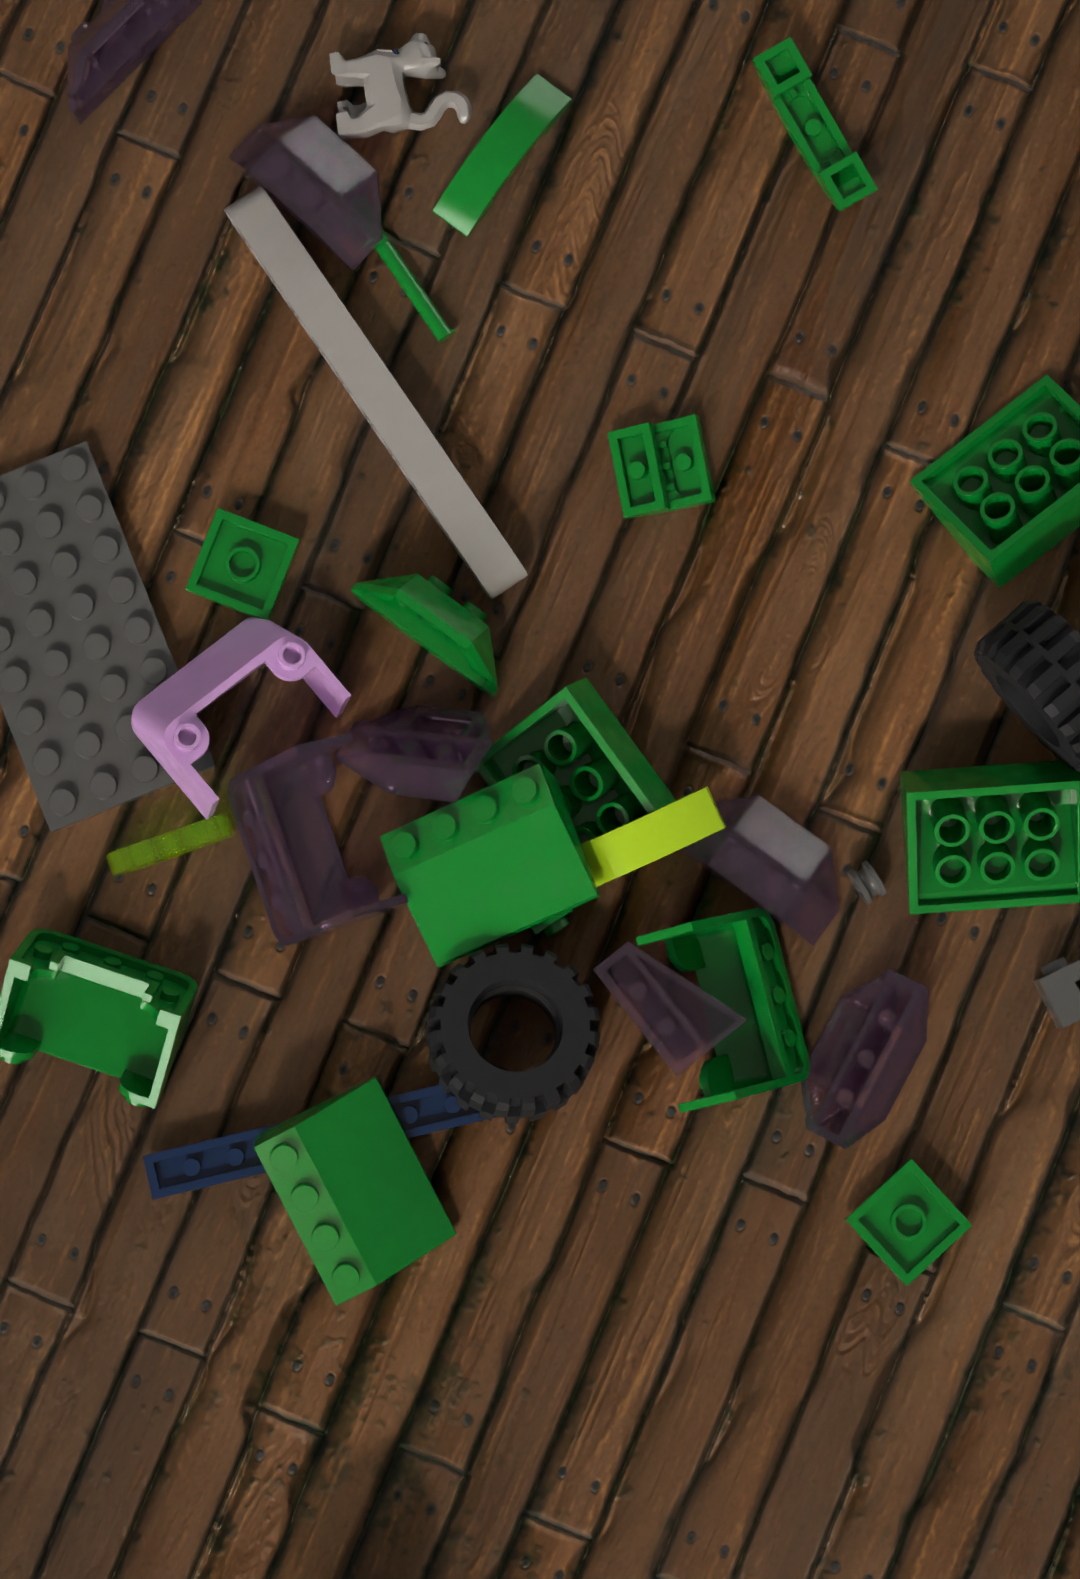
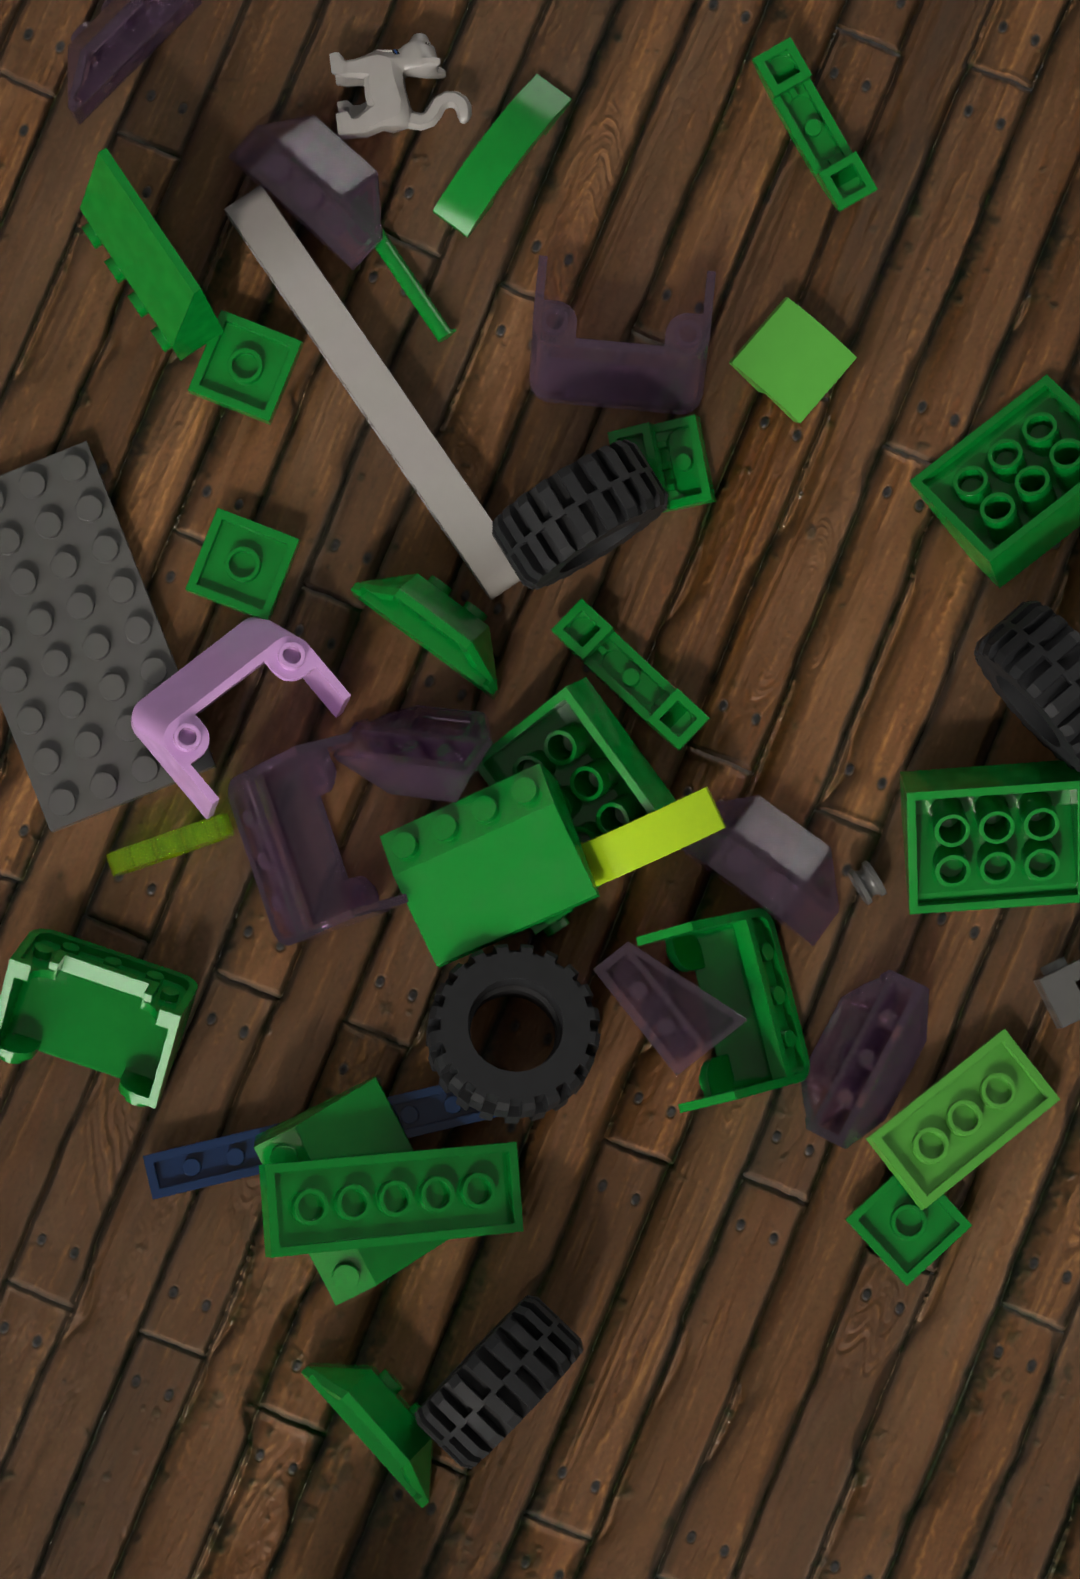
(146, 261): none -> green slope
(246, 367): none -> green plate
(381, 1419): none -> green wedge
(390, 1198): none -> green plate
(499, 1382): none -> black tyre
(579, 514): none -> black tyre
(618, 372): none -> windscreen
(629, 675): none -> green slope
(792, 360): none -> bright green slope
(962, 1119): none -> bright green plate

